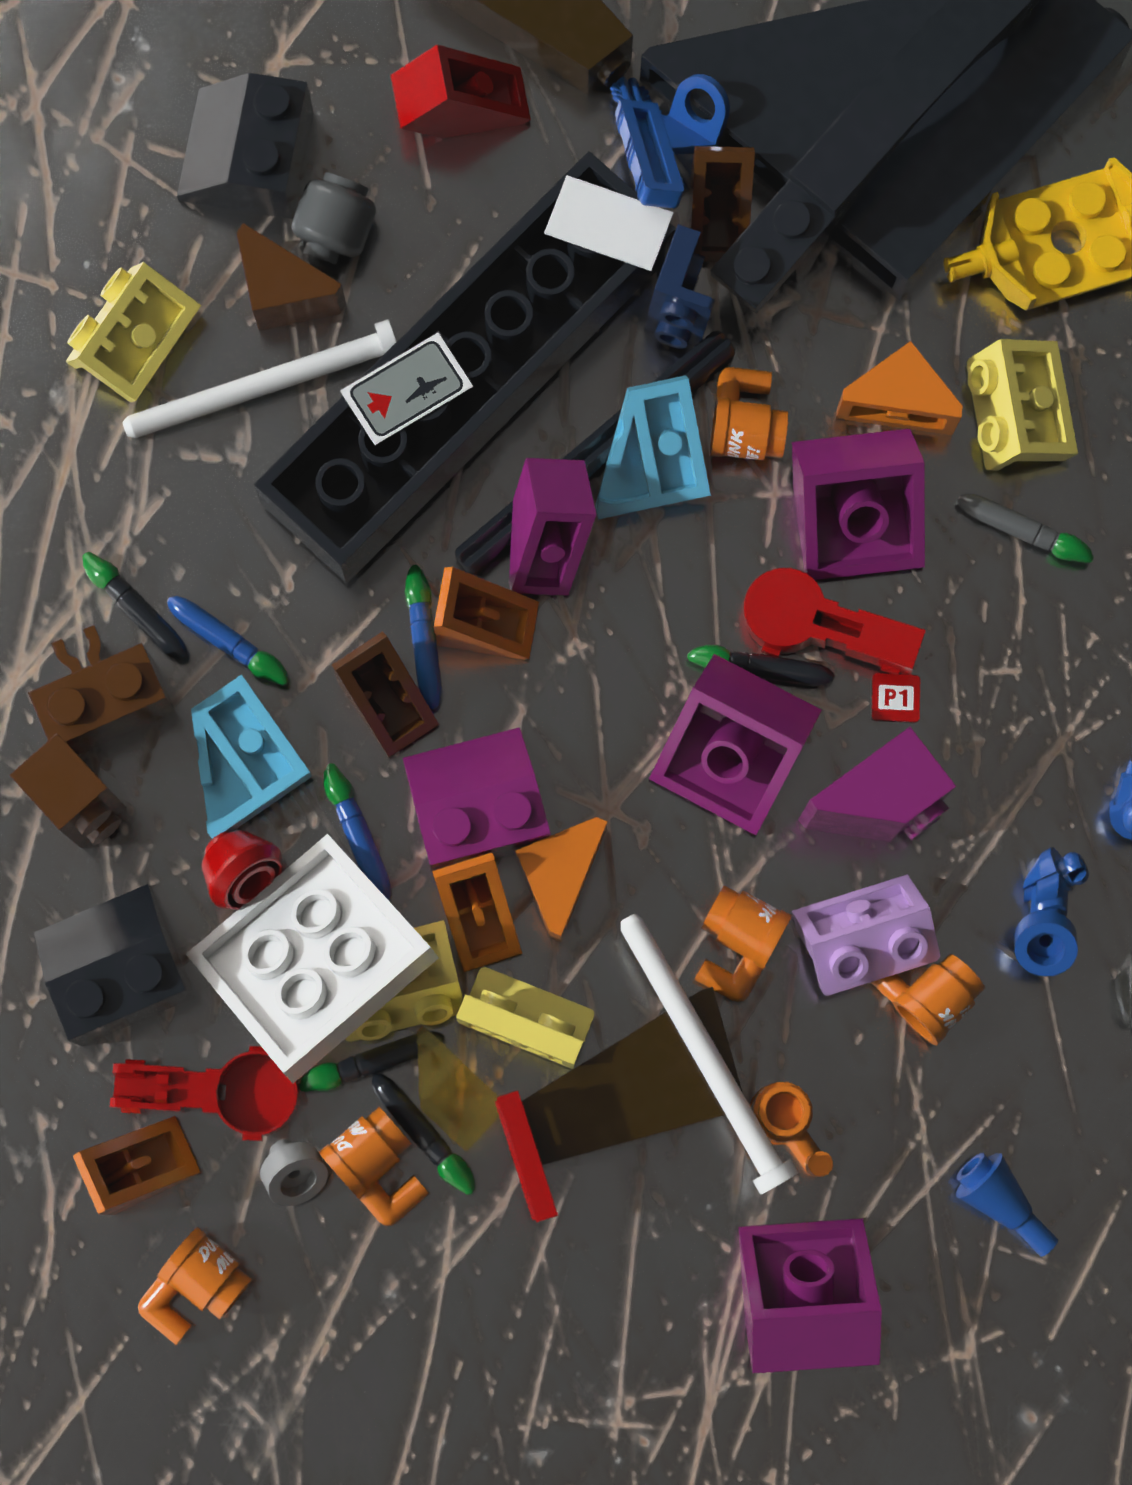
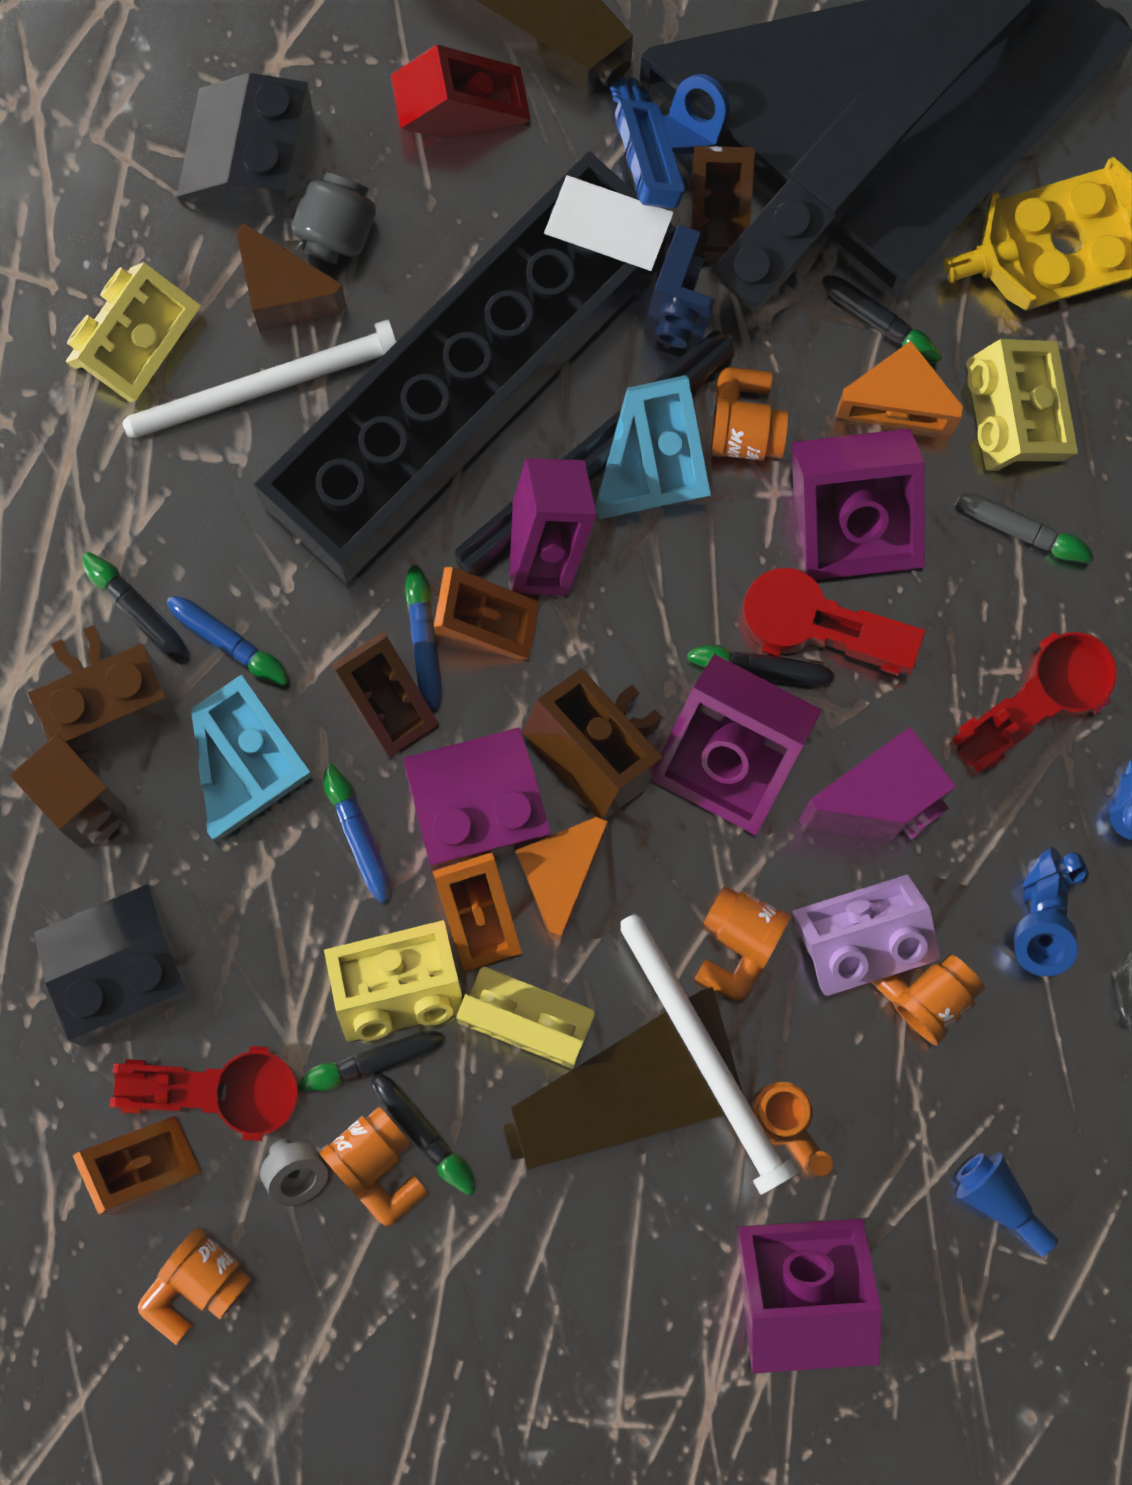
(239, 867): red cone -> none
(311, 957): white plate -> none
(406, 388): sticker -> none
(453, 1093): clear yellow slope -> none
(525, 1157): red tile -> none
(594, 742): none -> reddish brown brick
(879, 316): none -> black piece
(895, 697): red sticker -> none
(1067, 679): none -> red piece

